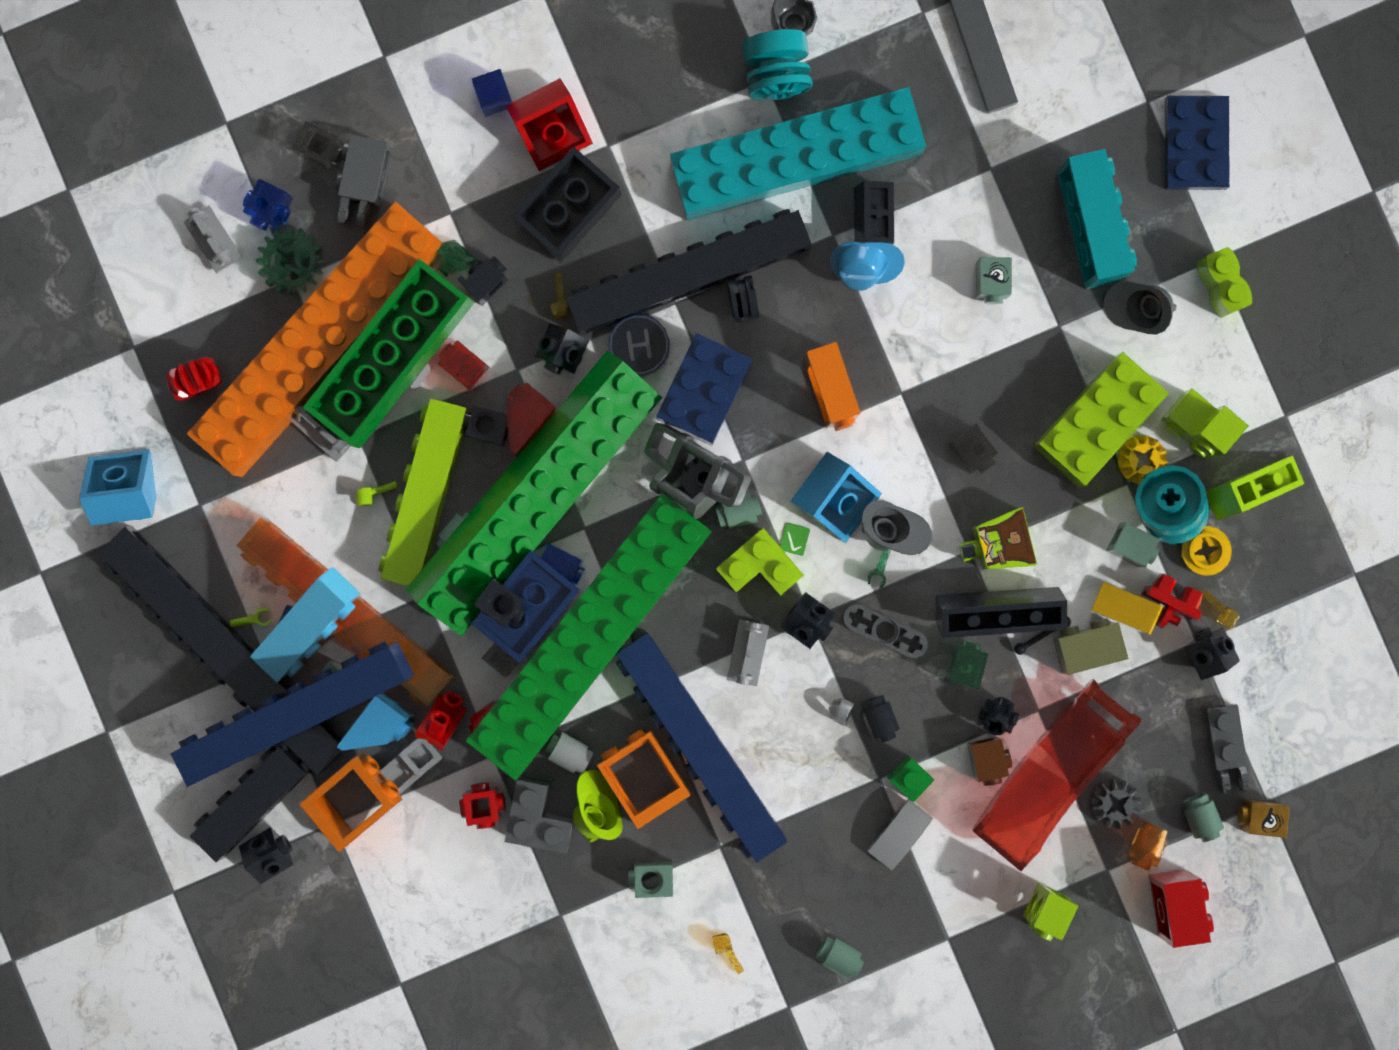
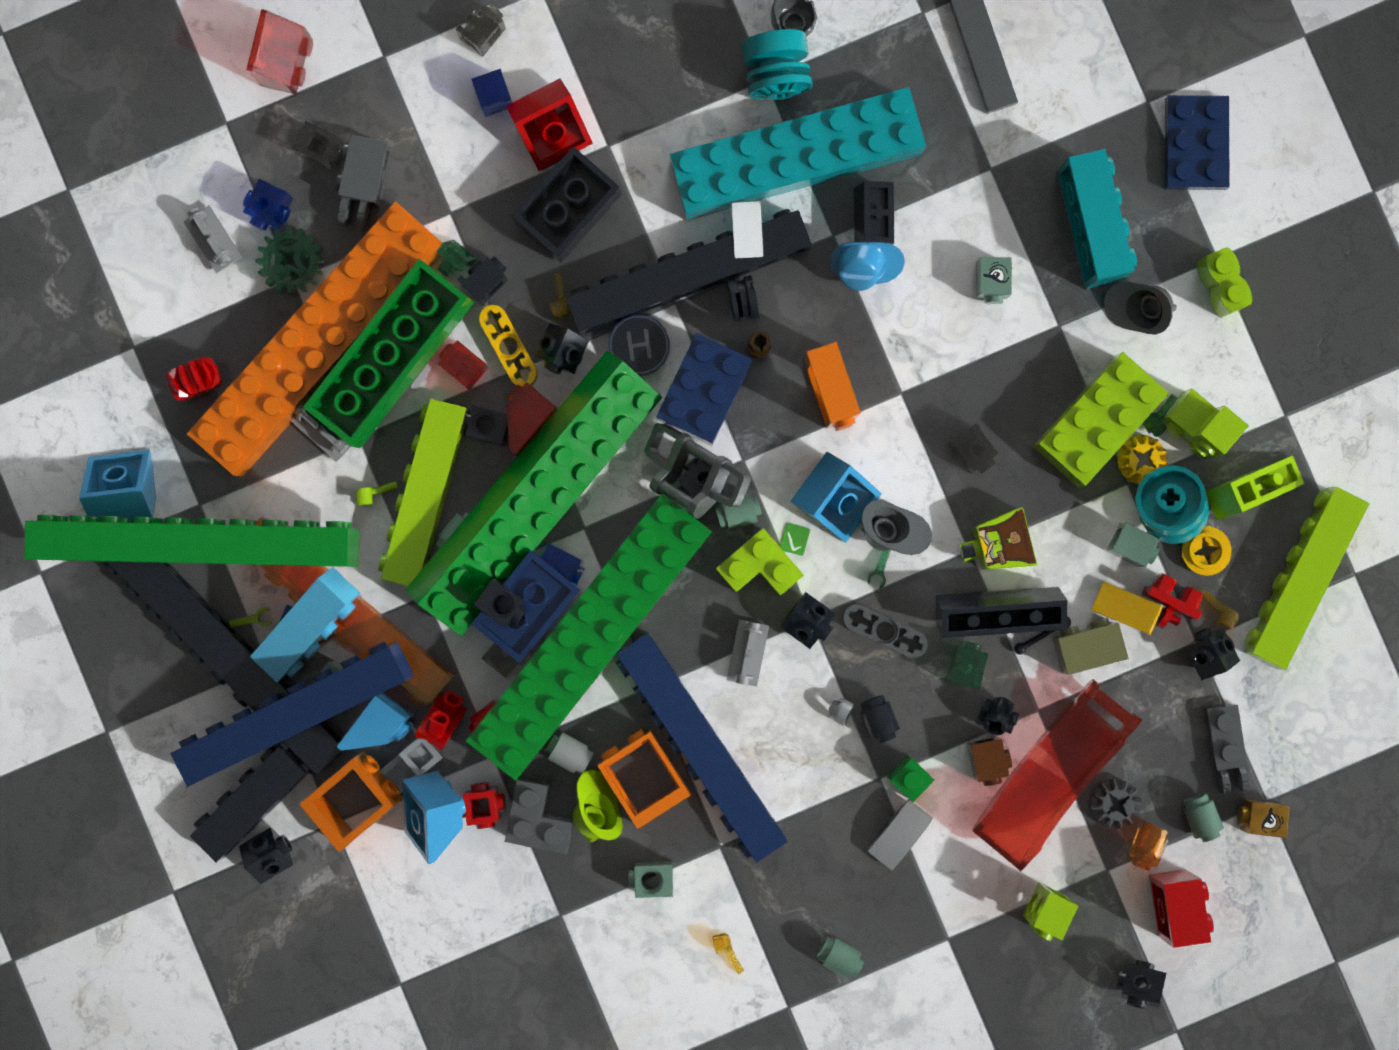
(185, 542): none -> green brick
(279, 53): none -> clear red slope
(431, 813): none -> dark azure slope
(482, 28): none -> clear smoke brick
(490, 330): none -> yellow beam
(747, 229): none -> white sticker
(764, 339): none -> dark brown pin
(1143, 972): none -> black brick
(1154, 422): none -> clear green hand
(1306, 577): none -> lime brick

